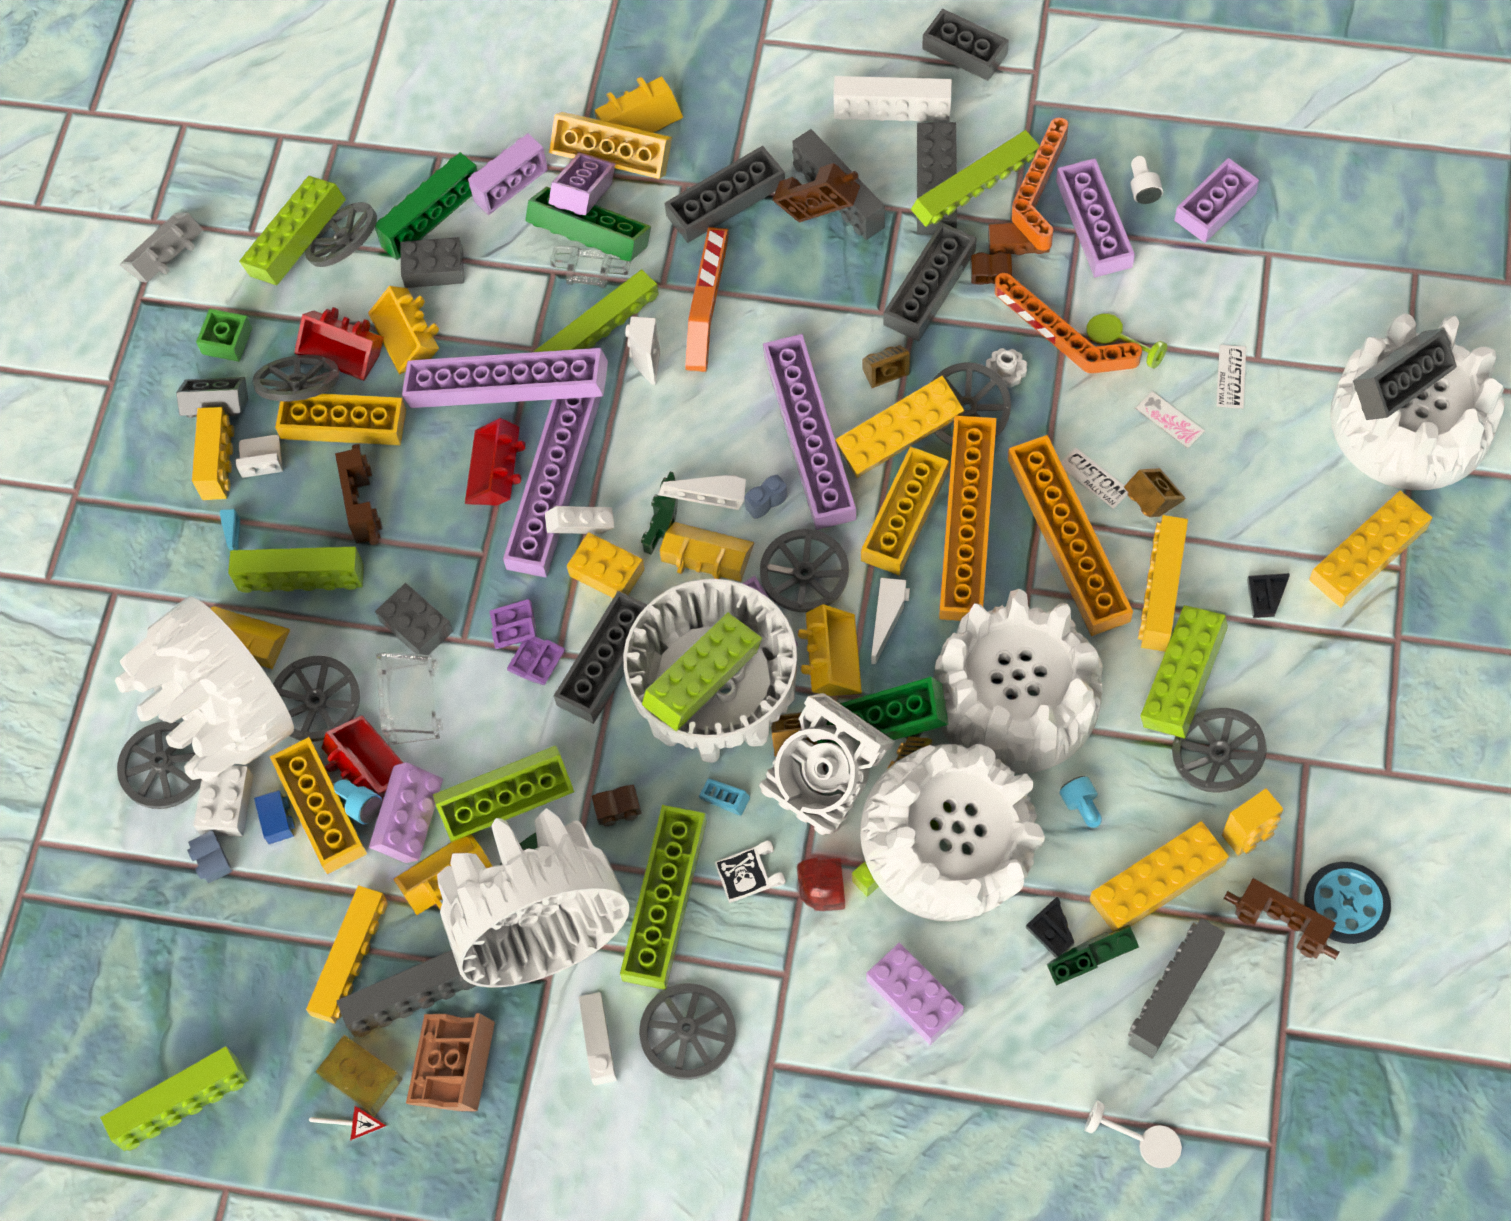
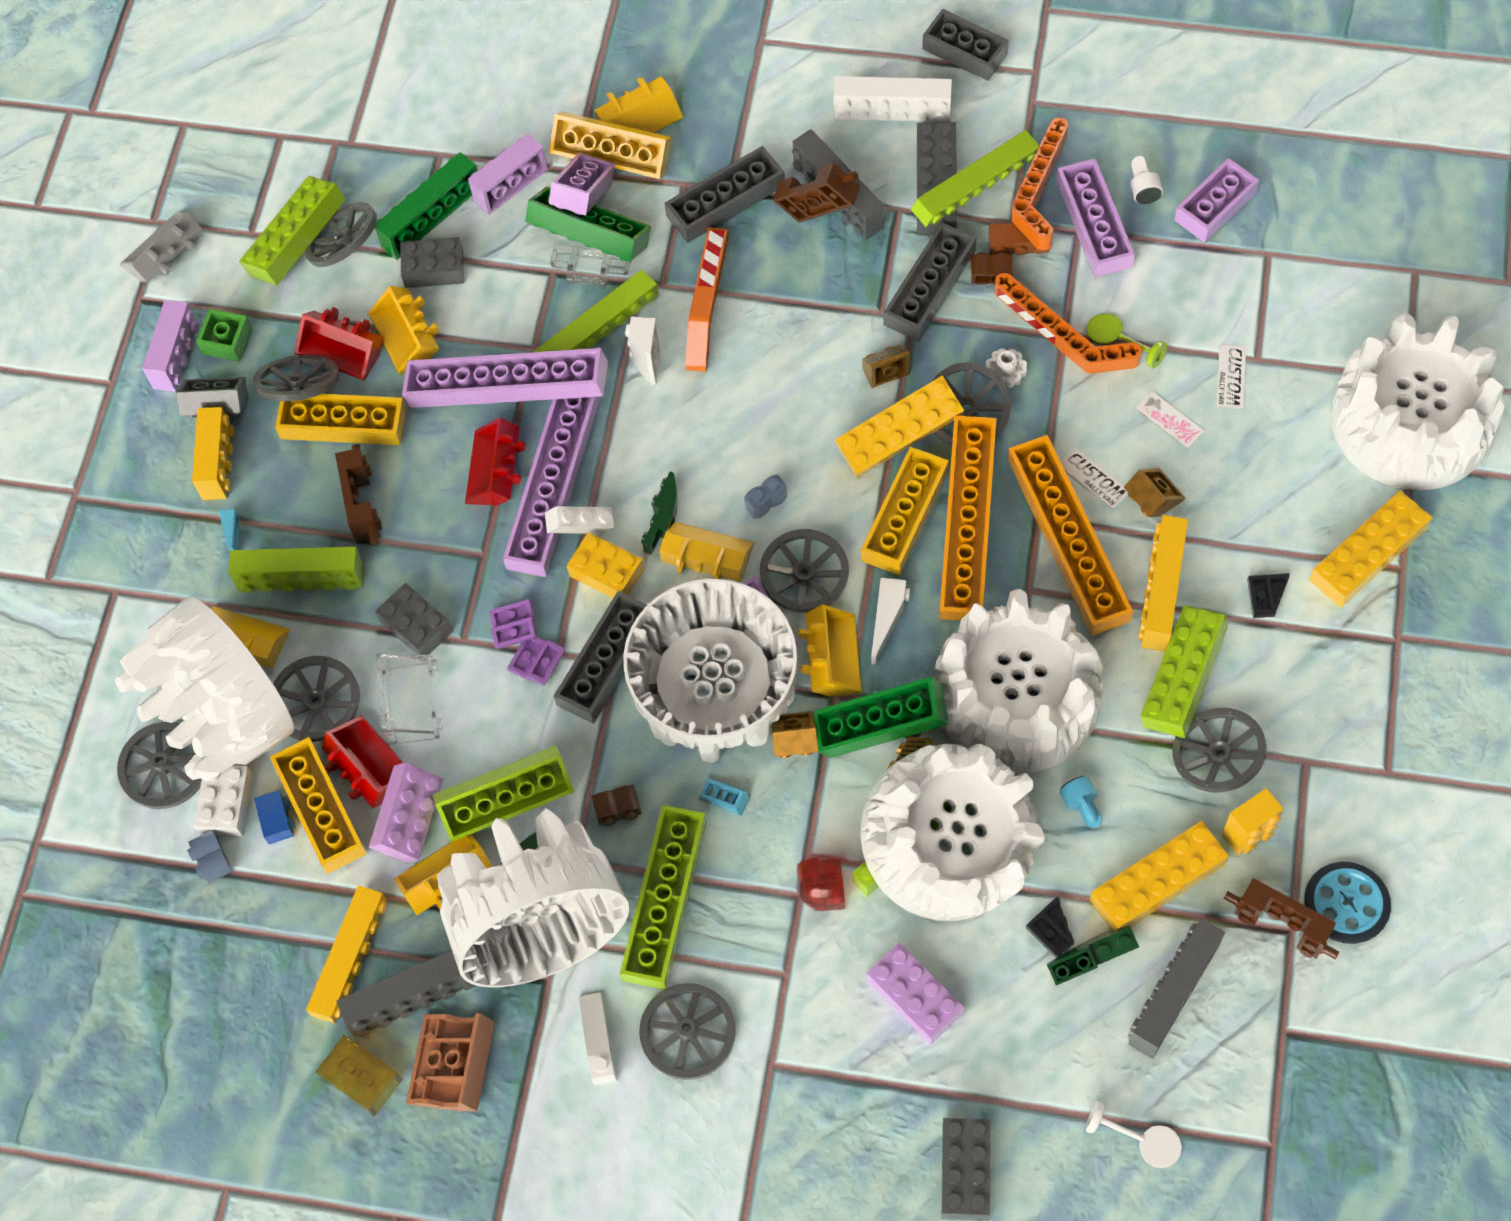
(170, 346): none -> lavender brick
(174, 1099): lime brick -> none
(259, 456): white bracket -> none
(359, 801): medium azure piece -> none
(361, 1124): piece -> none
(701, 671): lime brick -> none
(716, 490): white slope -> none
(745, 874): flag -> none
(809, 432): lavender brick -> none
(846, 765): white brick -> none
(965, 1169): none -> dark grey brick
(1404, 374): dark grey brick -> none

